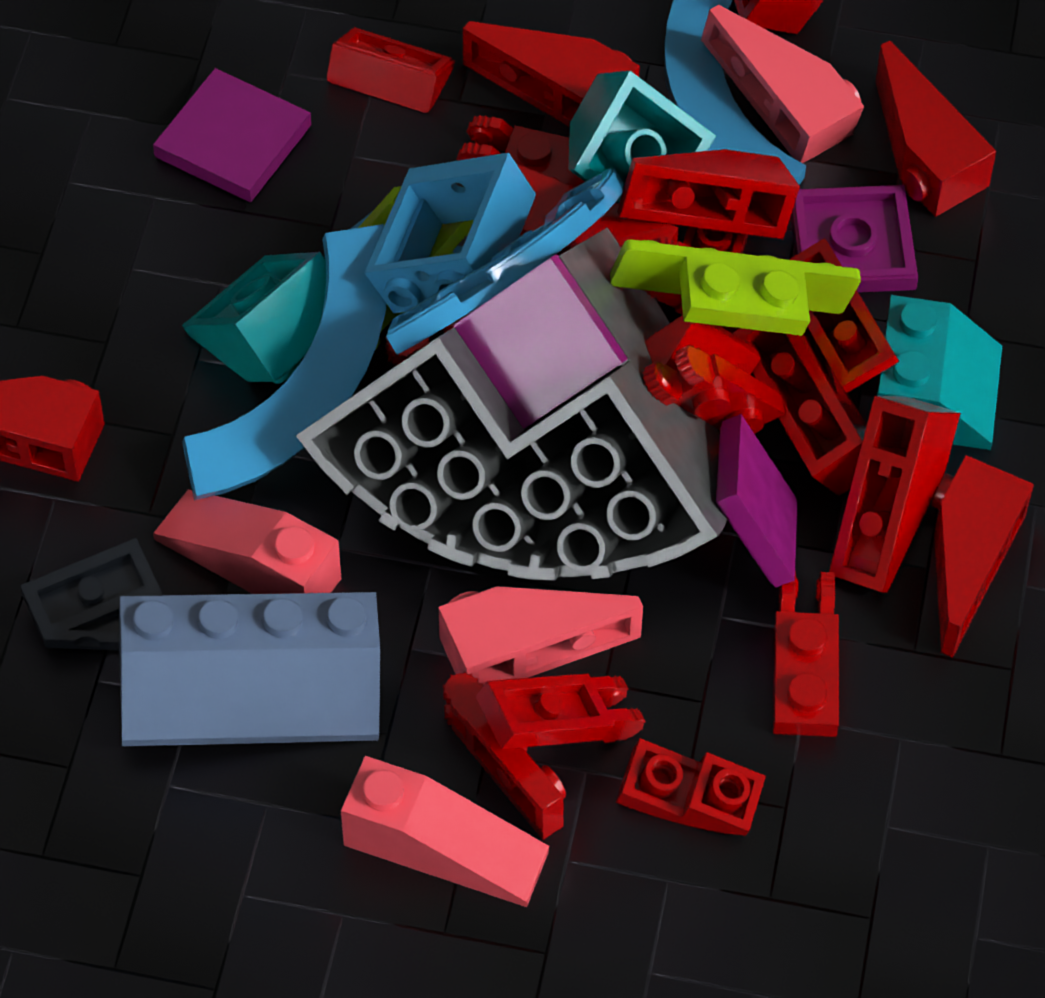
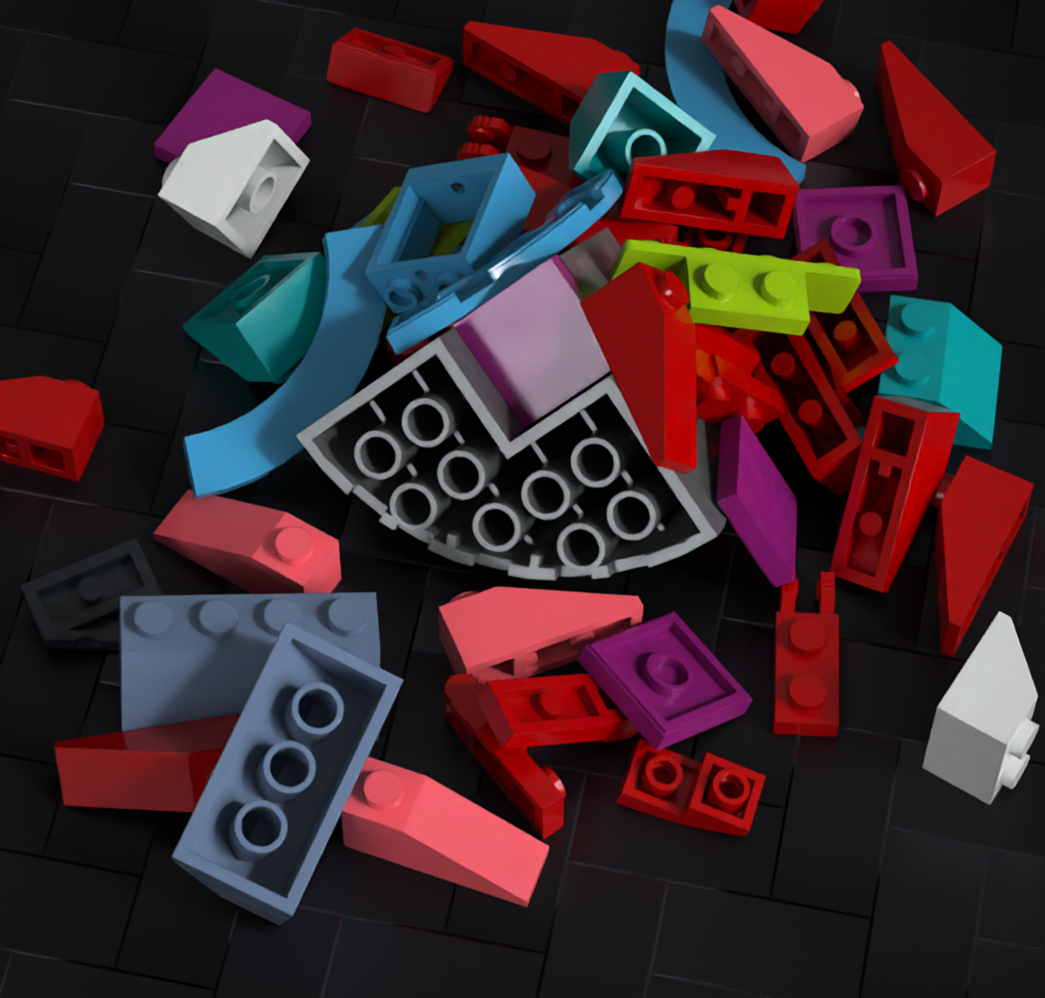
(144, 766): none -> red slope
(235, 183): none -> white slope
(285, 774): none -> sand blue slope
(652, 355): none -> red slope
(664, 680): none -> magenta tile
(986, 717): none -> white slope

